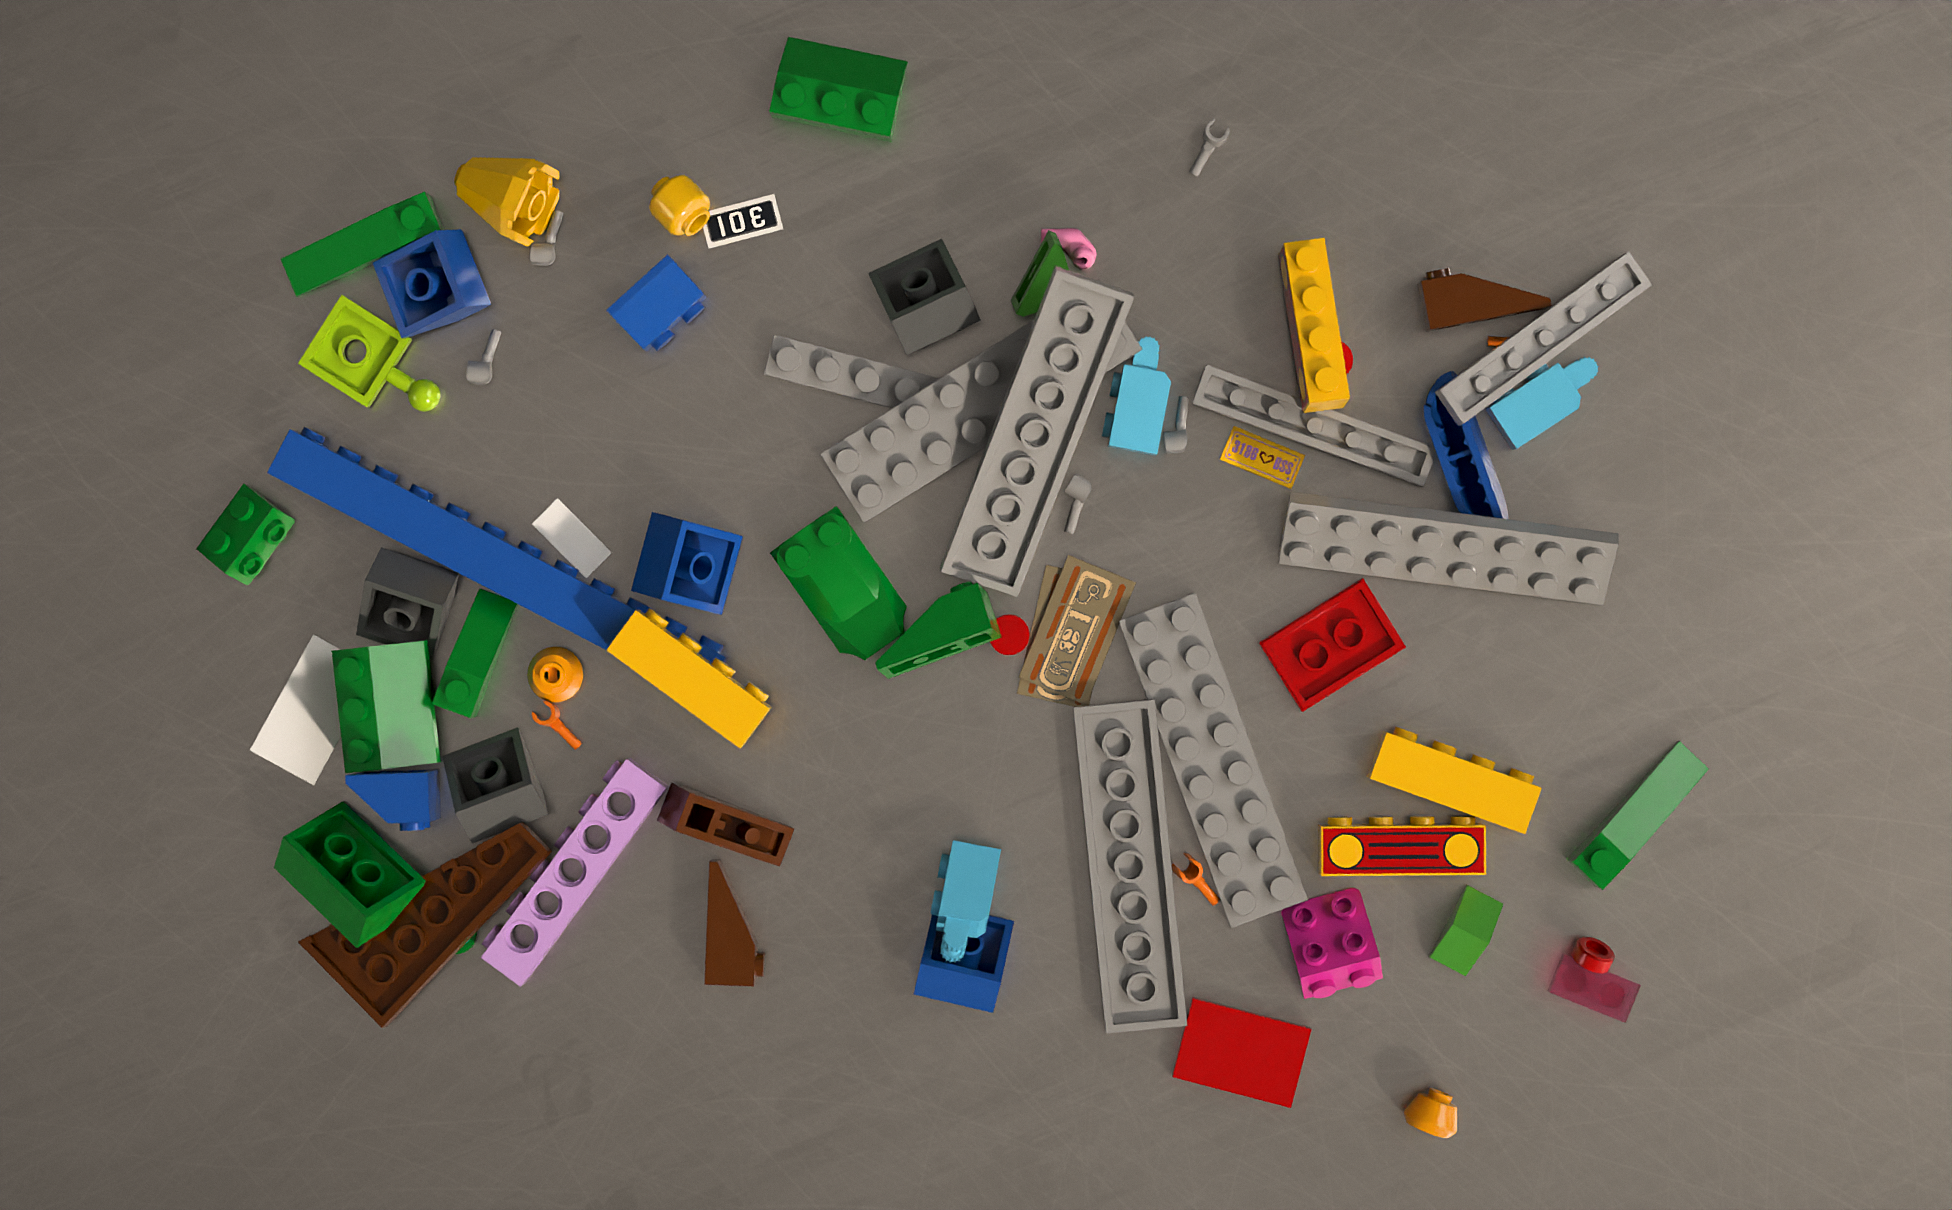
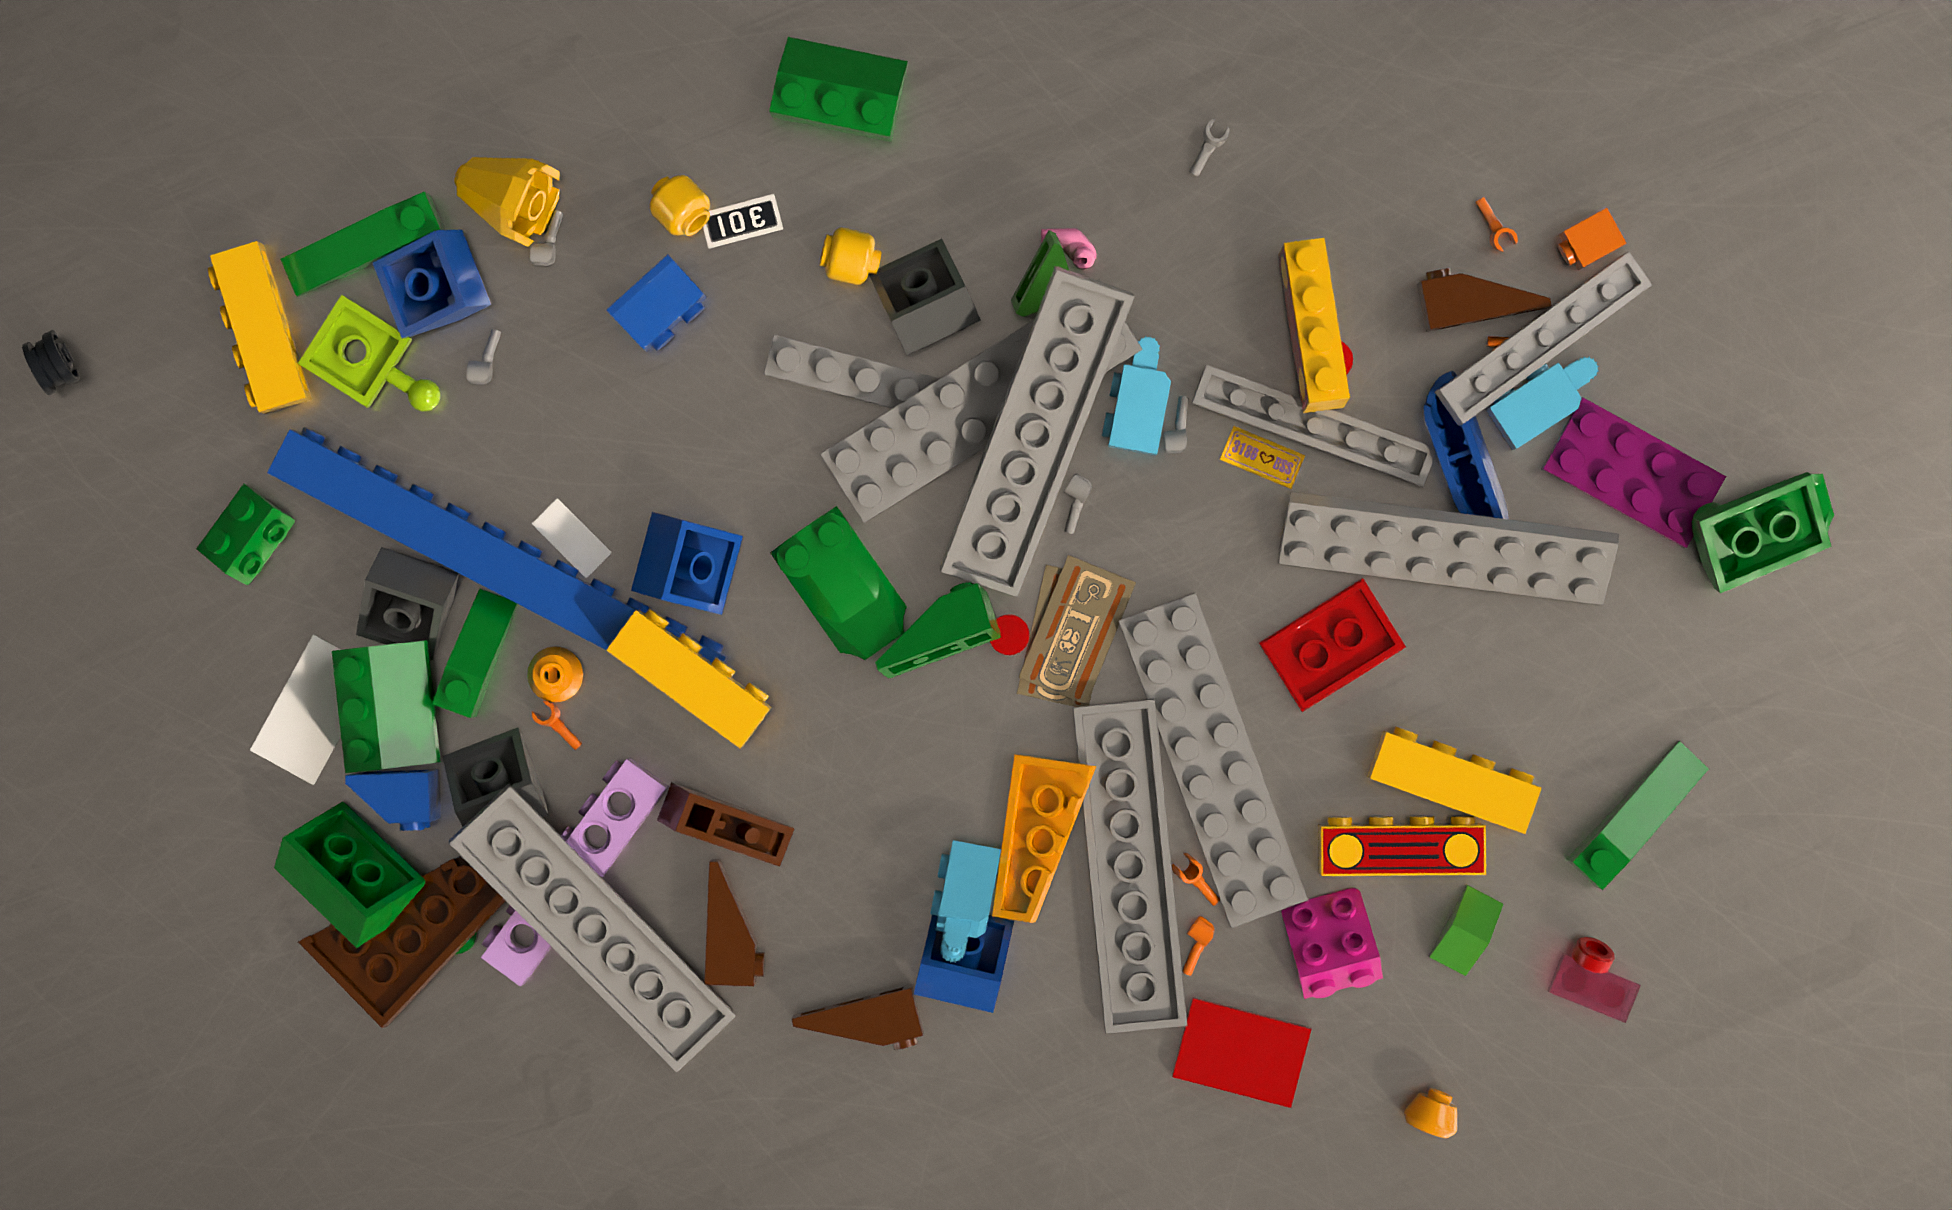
(50, 362): none -> black wheel
(259, 327): none -> yellow brick
(592, 927): none -> light grey plate
(849, 256): none -> yellow head
(873, 1019): none -> reddish brown slope
(1037, 826): none -> light orange wing
(1203, 933): none -> orange hand
(1495, 225): none -> orange hand
(1590, 239): none -> orange brick
(1632, 472): none -> magenta plate
(1763, 530): none -> green slope

